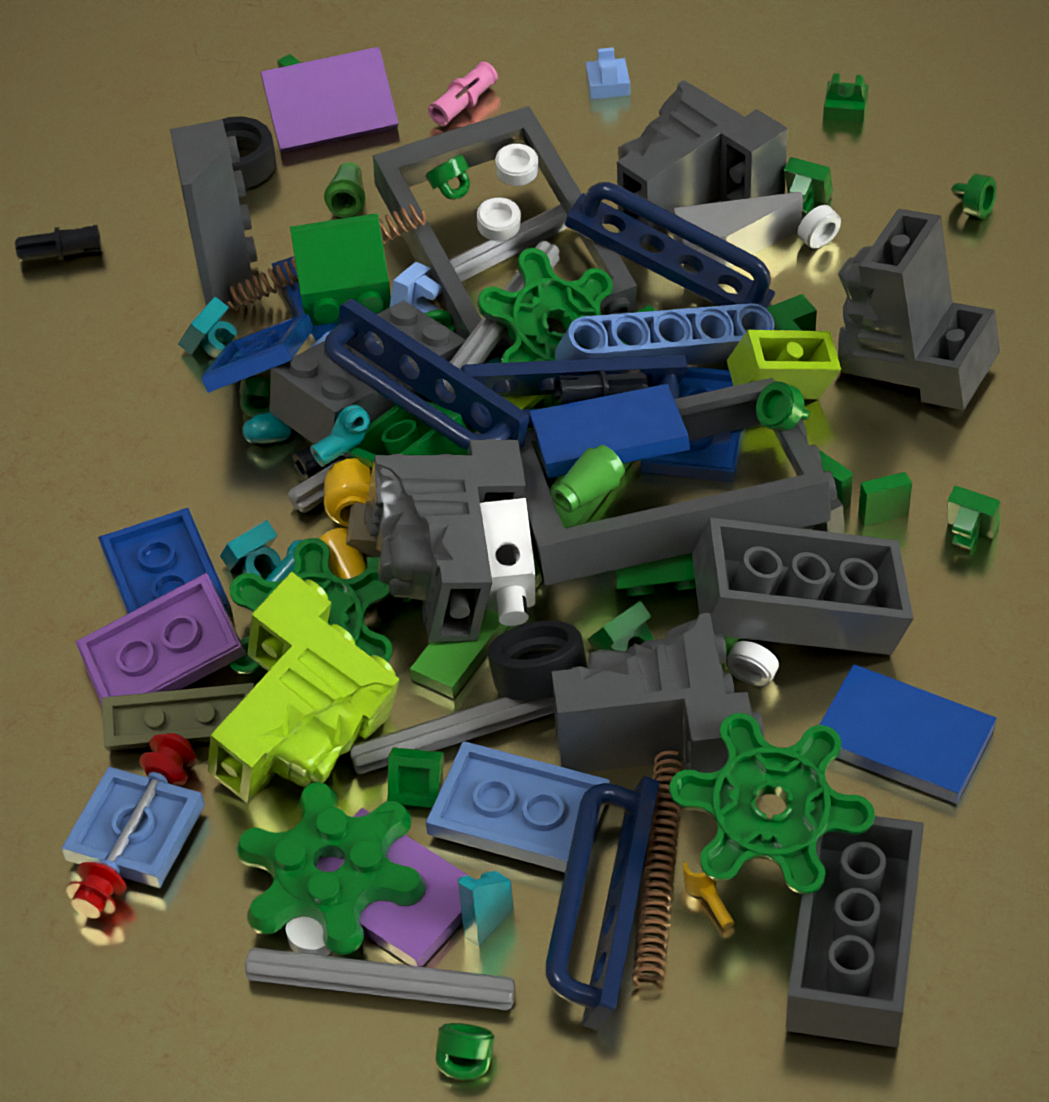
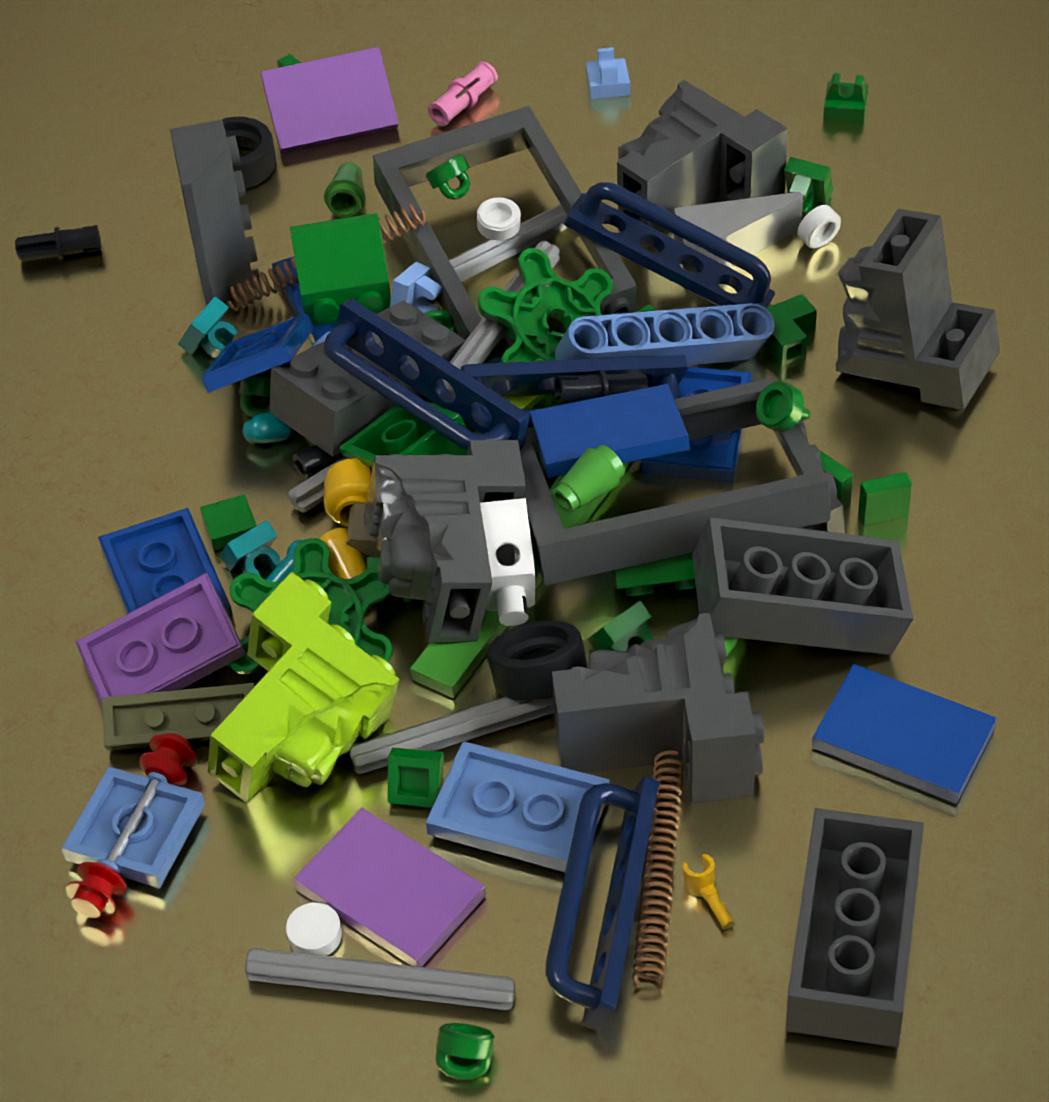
(227, 520): none -> green tile
(335, 896): green plate -> none
(345, 435): teal arm -> none
(484, 904): teal tile -> none
(516, 164): white tile -> none
(752, 663): white tile -> none
(764, 769): green plate -> none
(788, 356): lime brick -> none
(972, 515): green tile -> none
(977, 195): green tile -> none

